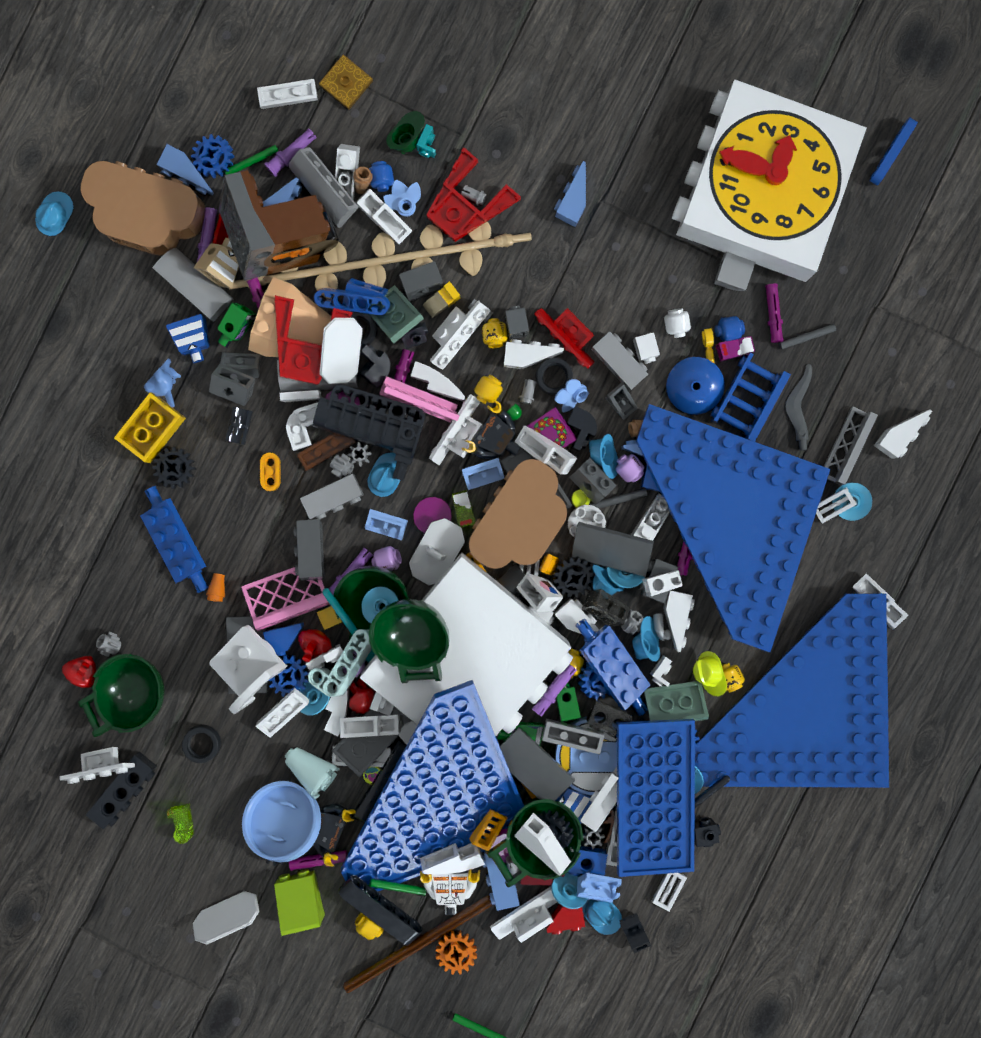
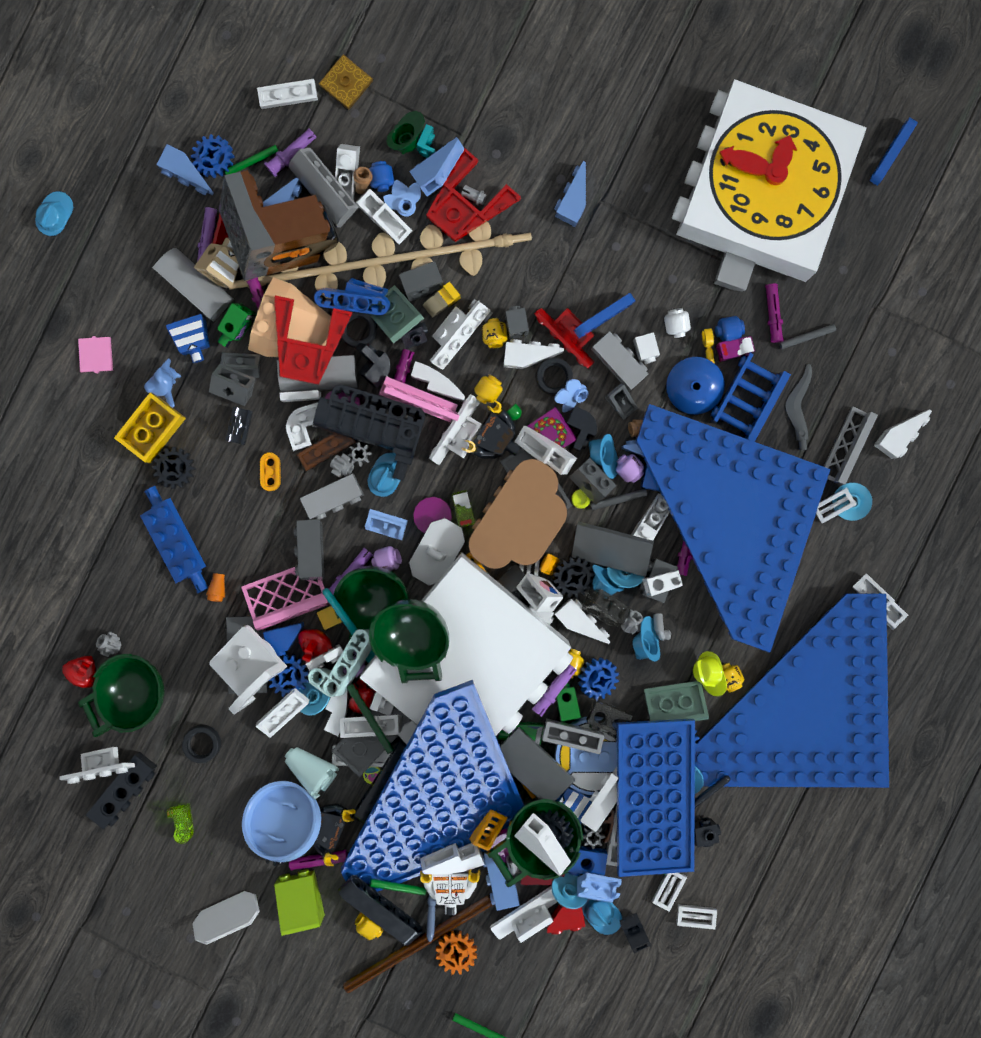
(95, 354): none -> bright pink piece
(141, 207): medium nougat brick -> none
(340, 350): white shield -> none
(370, 719): none -> dark green bar
(373, 600): medium azure dish -> none
(431, 918): none -> sand blue piece
(435, 169): none -> medium blue slope
(483, 474): light blue hinge -> none
(528, 391): light grey pin -> none
(586, 514): white dish -> none
(604, 315): none -> blue beam
(614, 666): plate -> none
(662, 667): white bracket -> none
(676, 611): white slope -> none
(680, 914): none -> white tile

